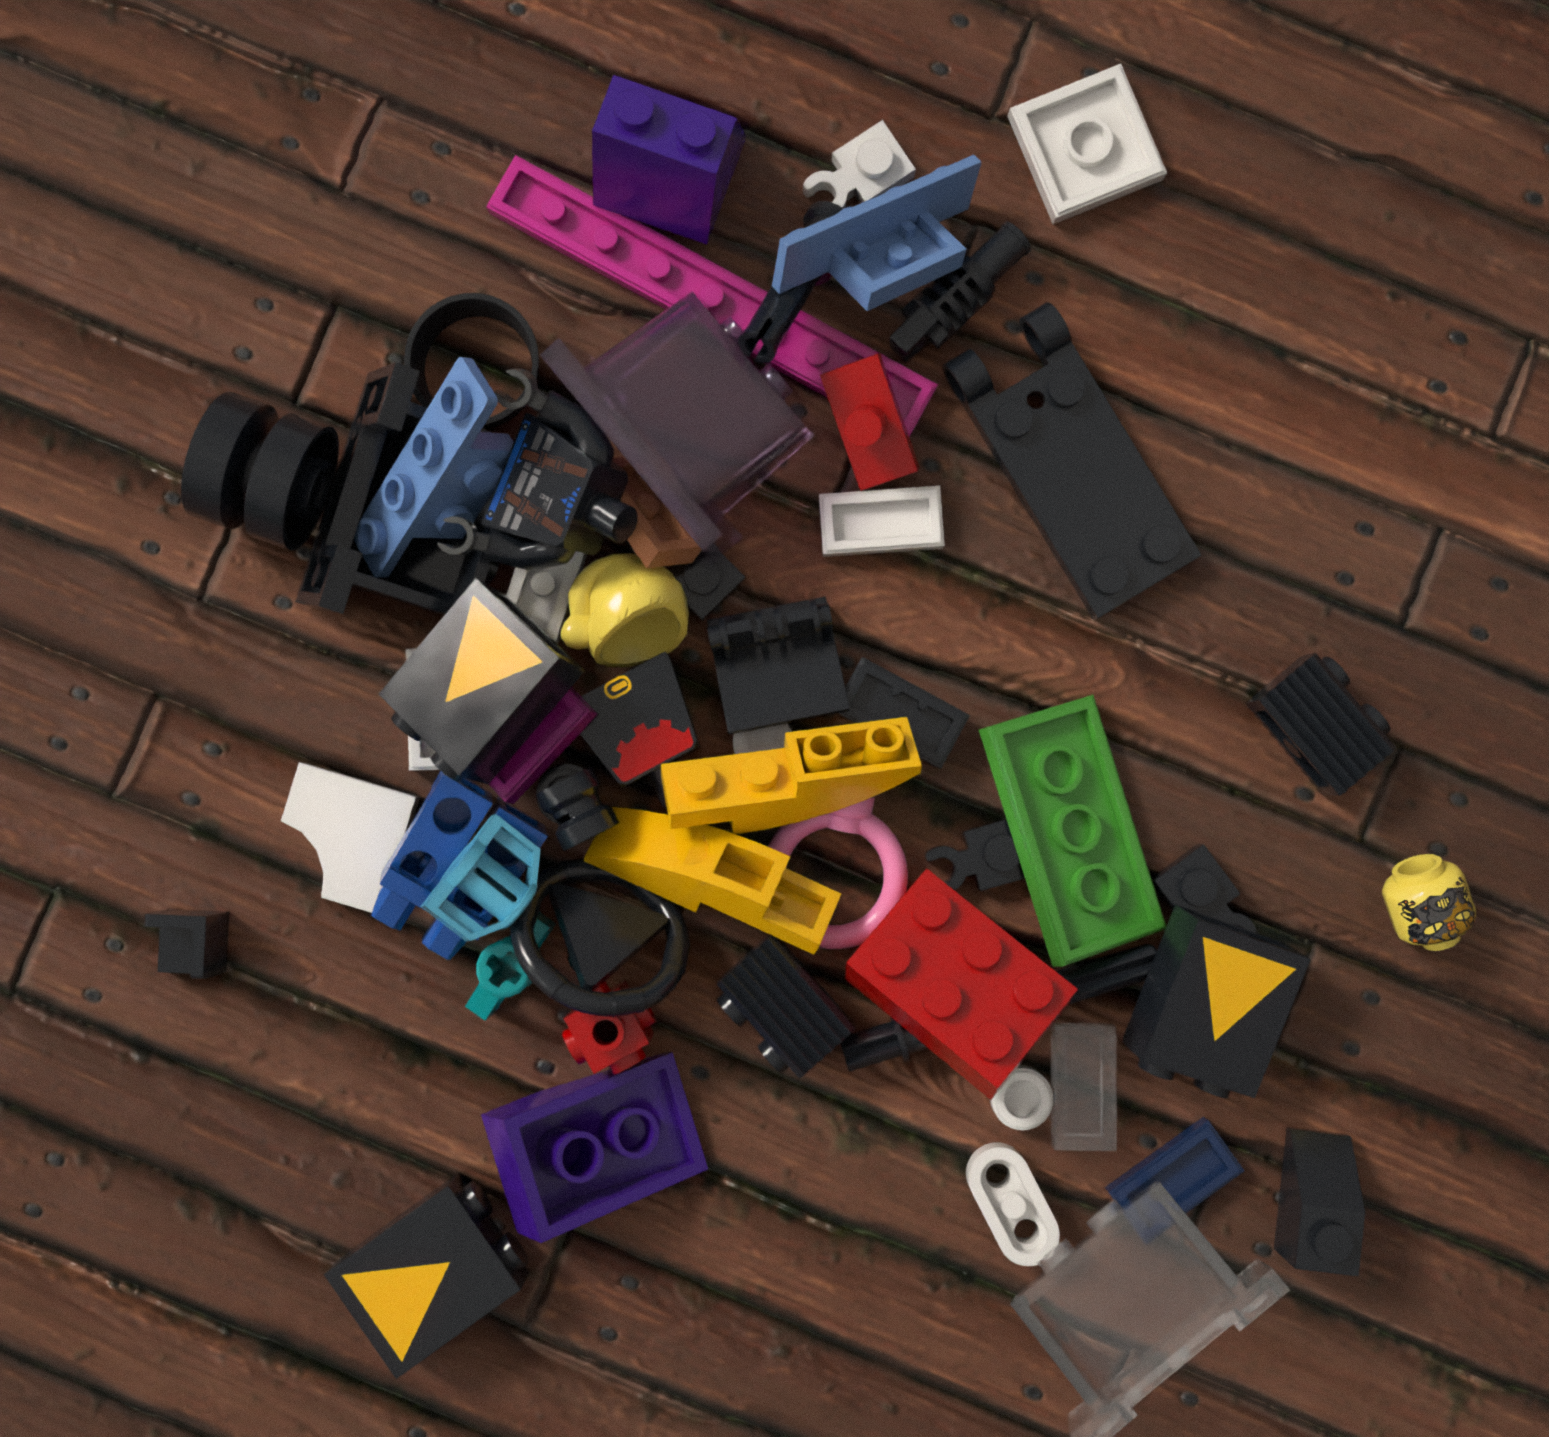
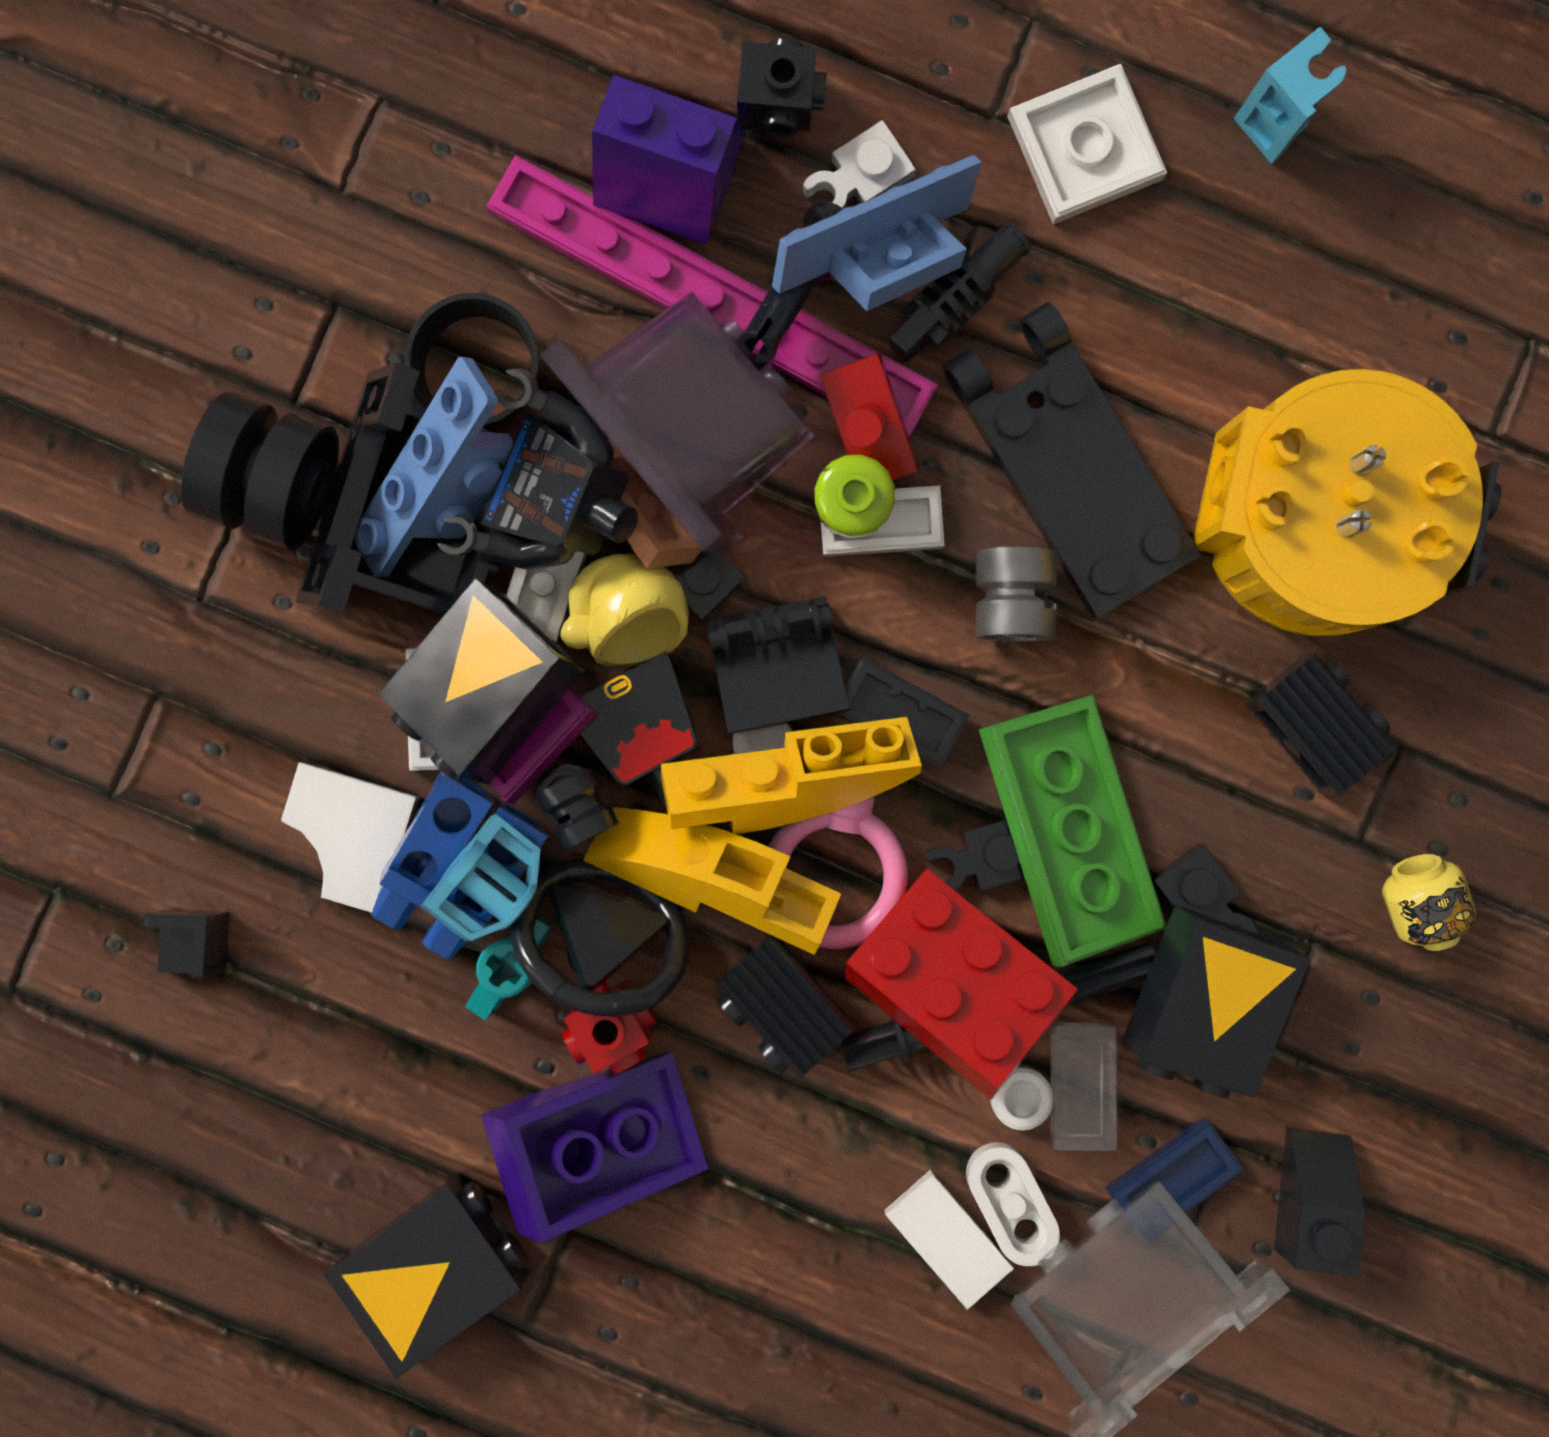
(779, 86): none -> black brick
(854, 496): none -> lime head
(948, 1239): none -> white tile
(1016, 594): none -> flat silver wheel
(1287, 97): none -> medium azure hinge
(1346, 504): none -> yellow piece

